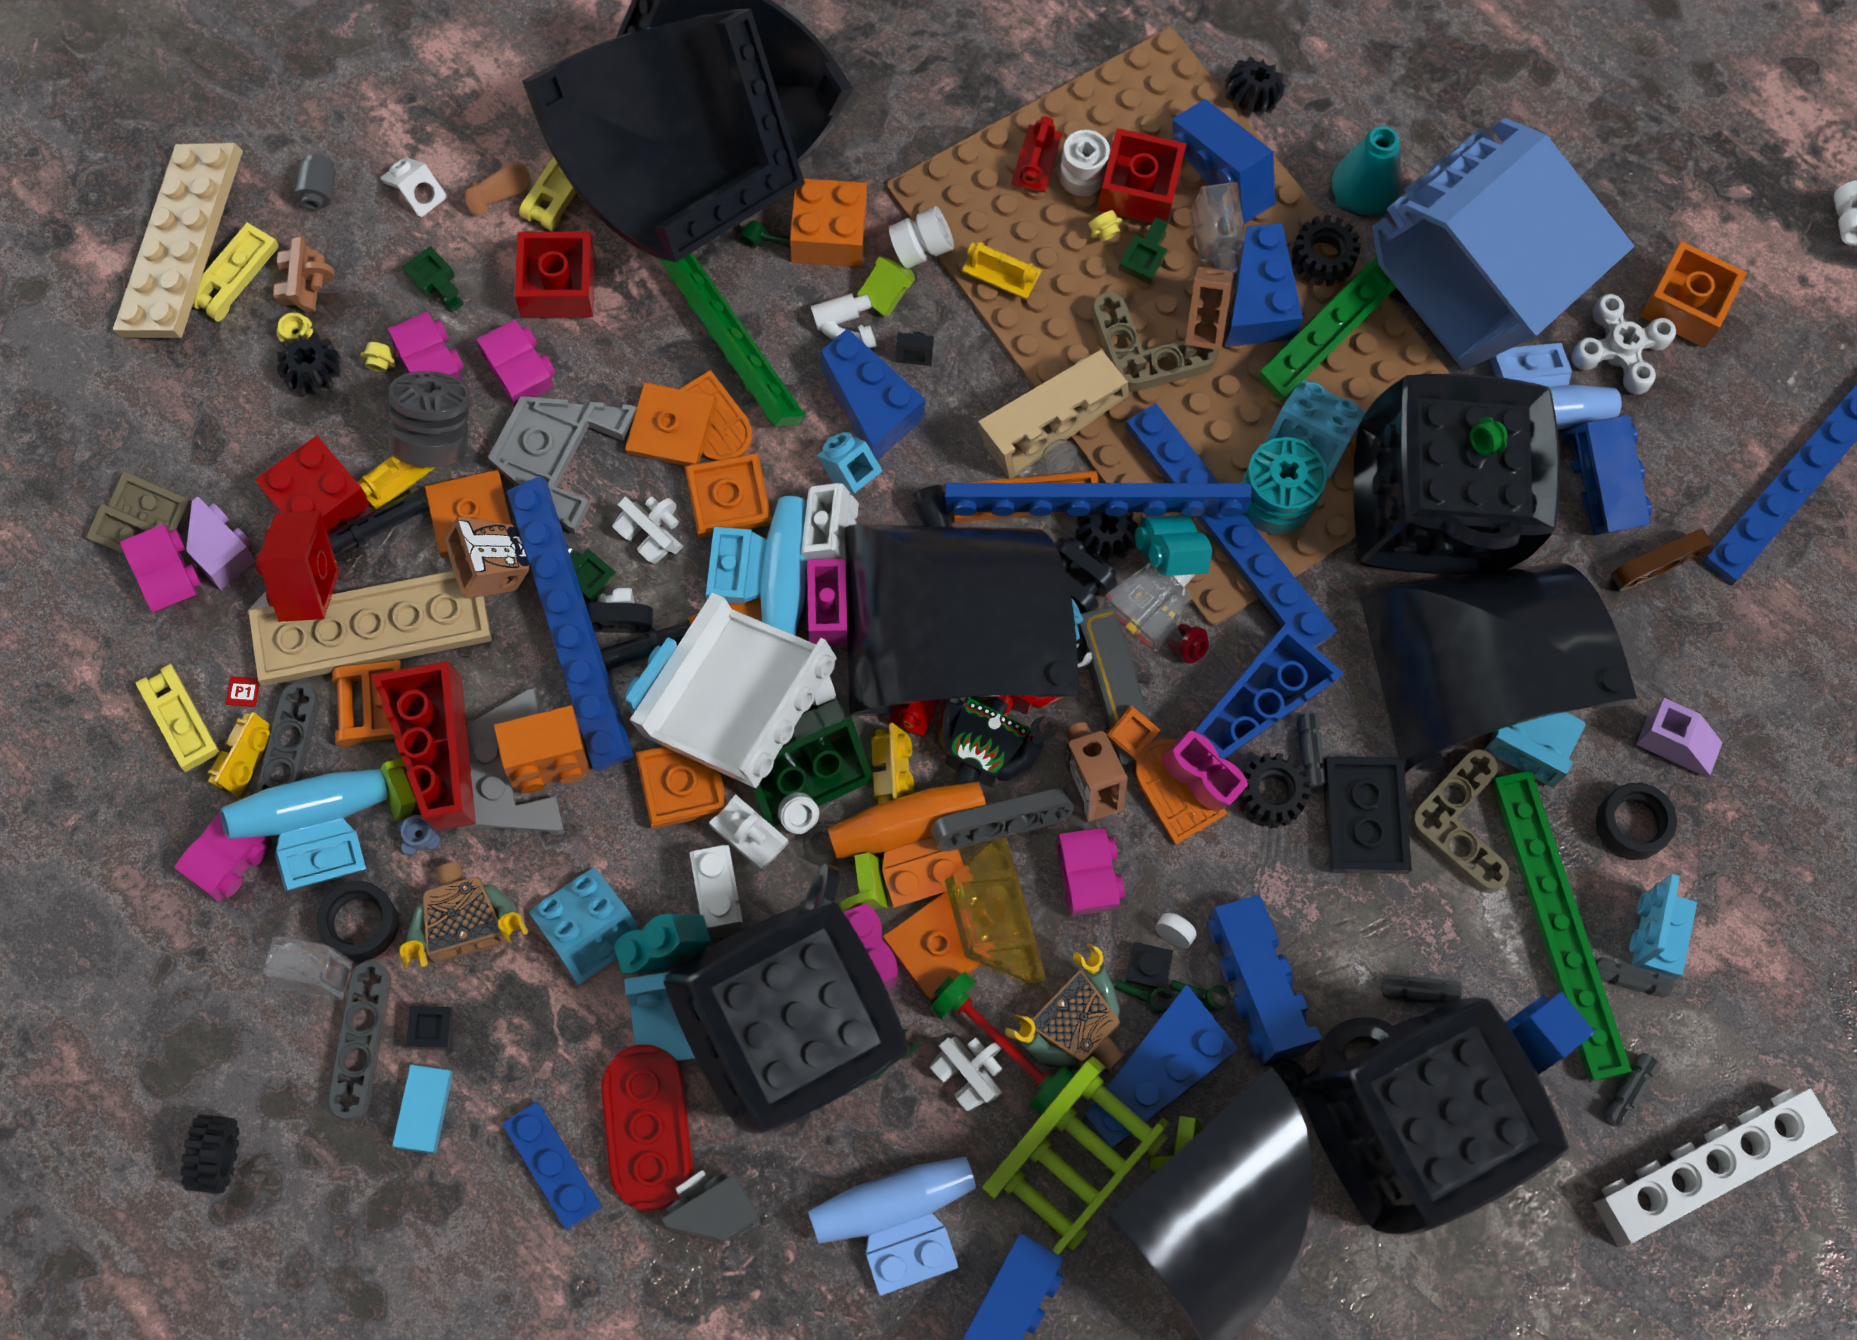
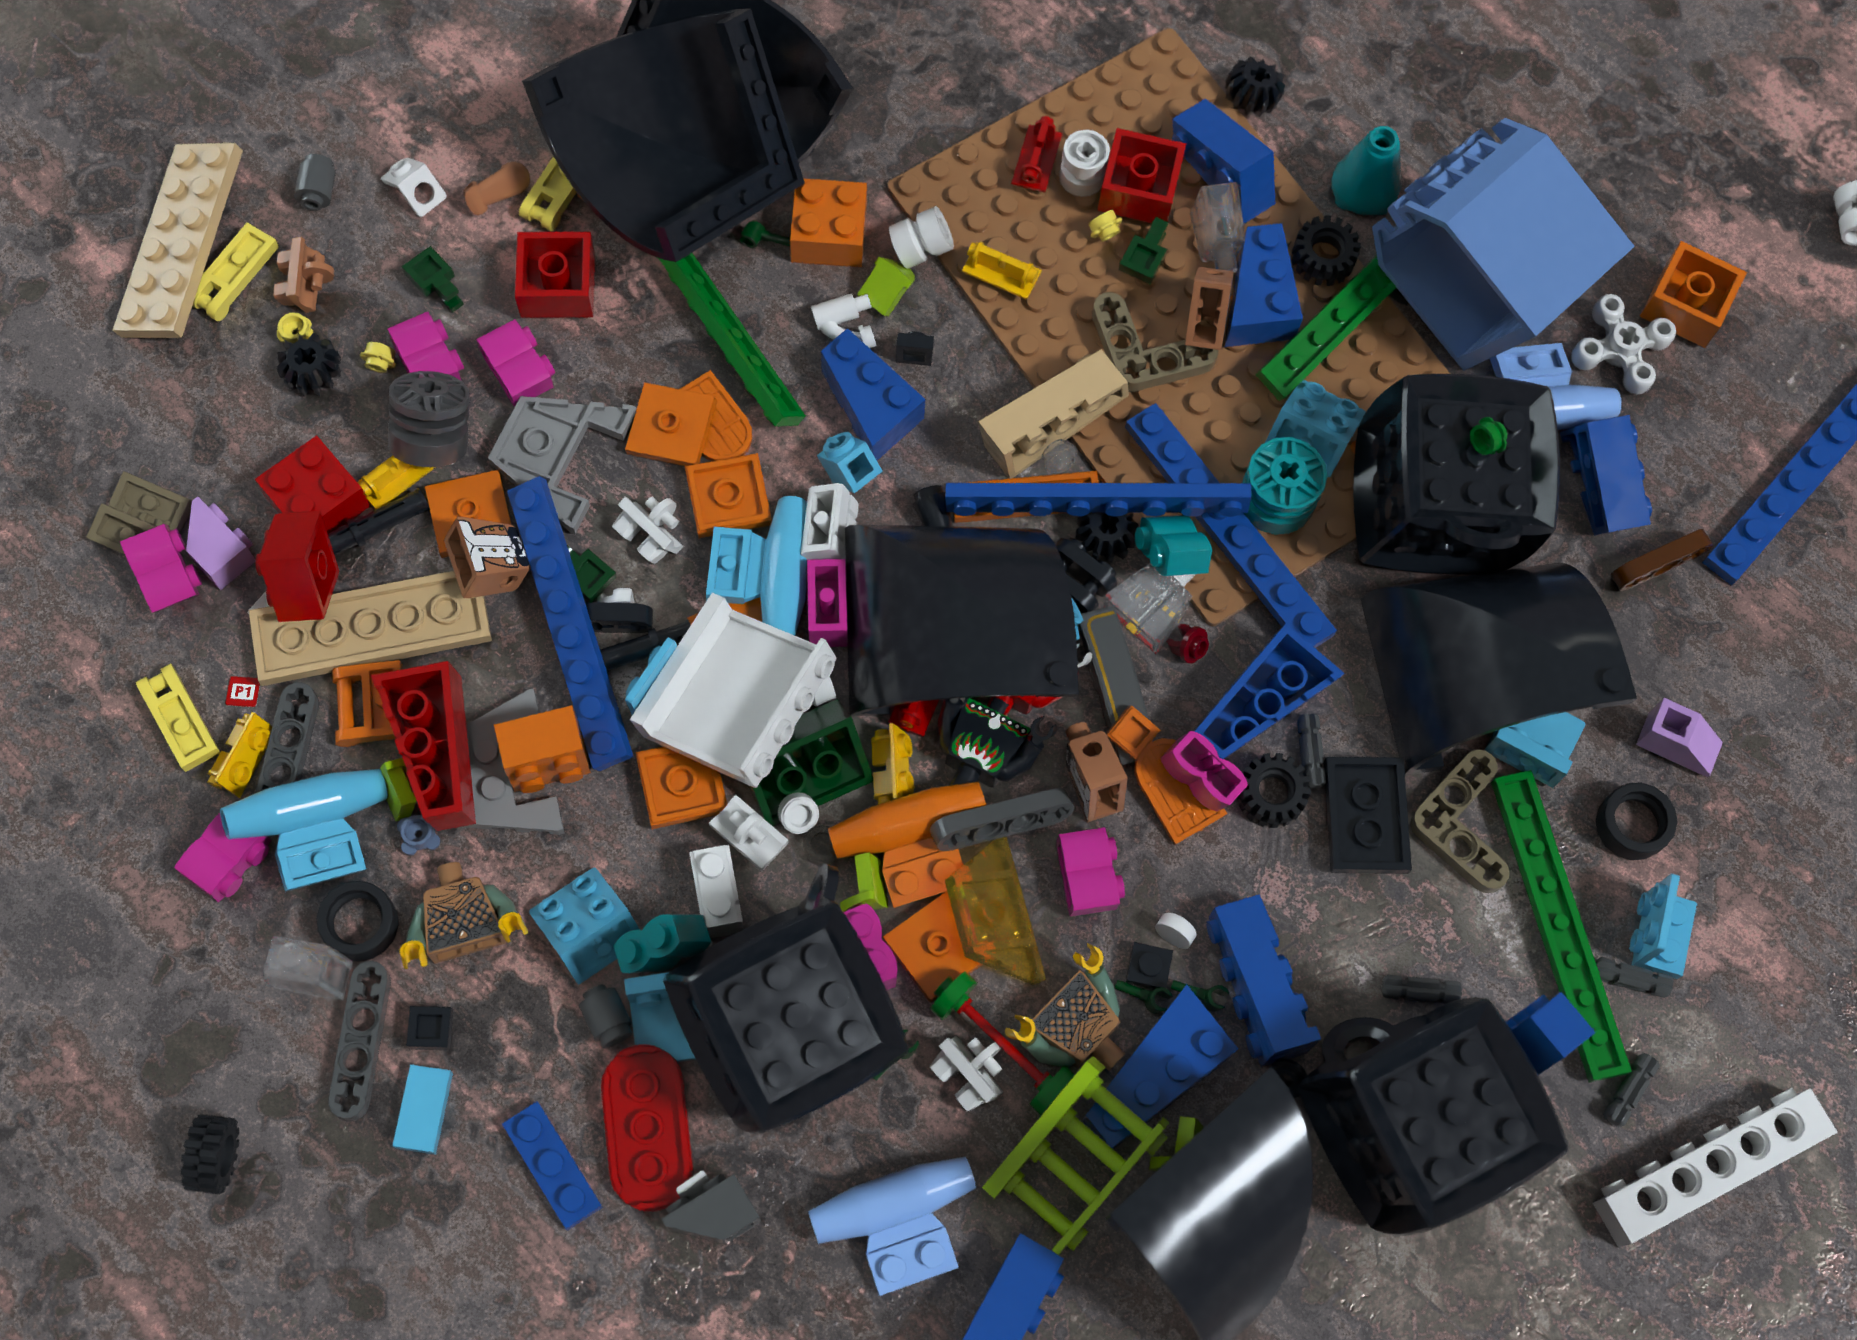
(606, 1015): none -> dark grey brick

